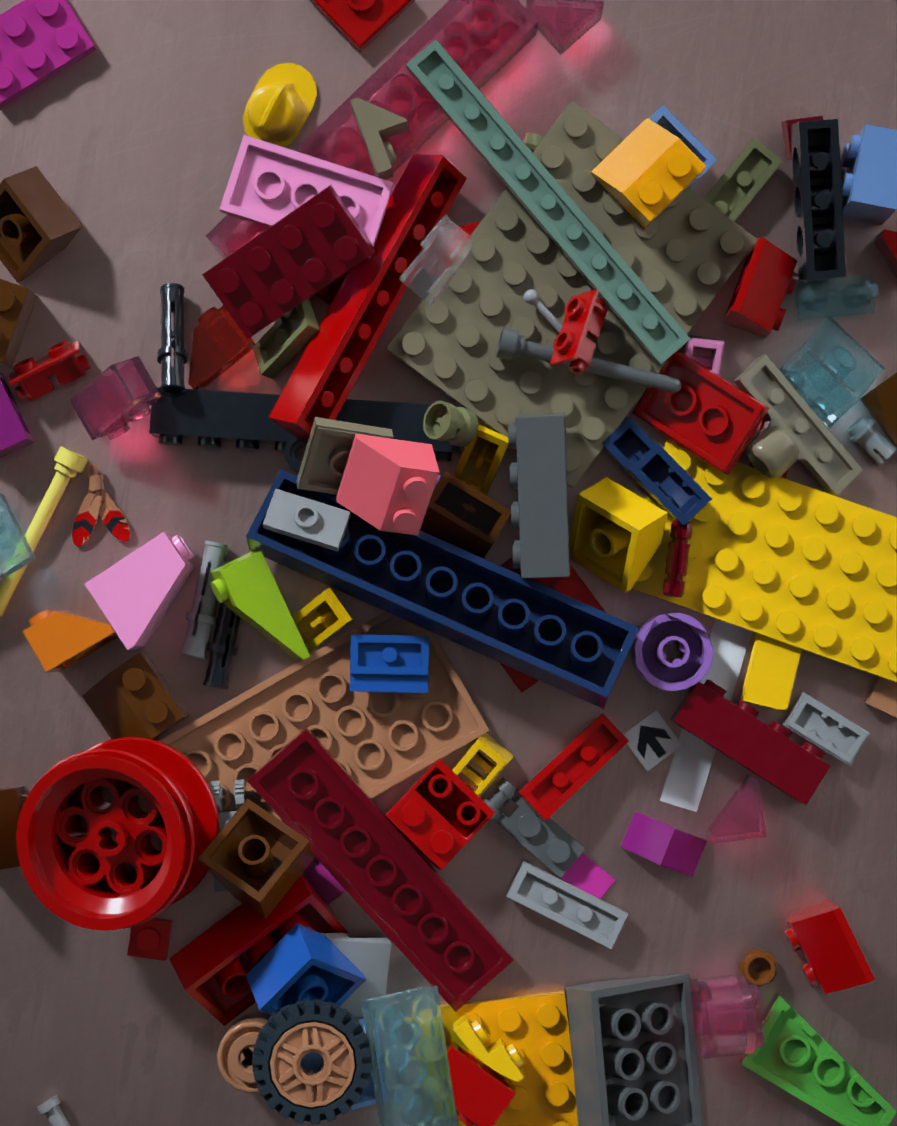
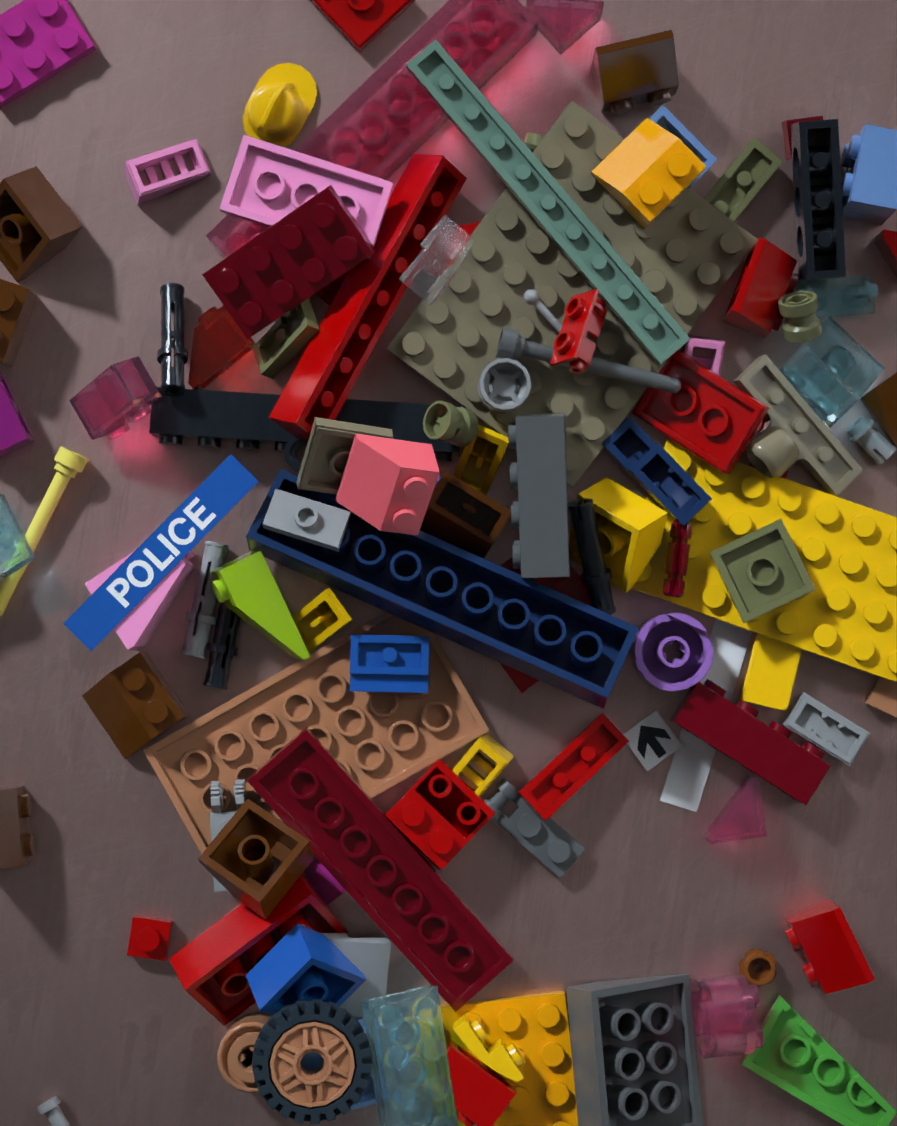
(34, 375): red hinge -> none
(62, 858): red wheel -> none
(66, 638): orange slope -> none
(97, 504): piece -> none
(161, 552): none -> blue sticker
(171, 183): none -> bright pink slope
(375, 126): dark tan slope -> none
(504, 385): none -> light grey wheel
(567, 904): light grey plate -> none
(588, 876): dark pink sticker -> none
(595, 573): none -> black pin
(635, 72): none -> reddish brown slope
(663, 844): magenta slope -> none
(762, 571): none -> olive plate
(800, 316): none -> olive wheel

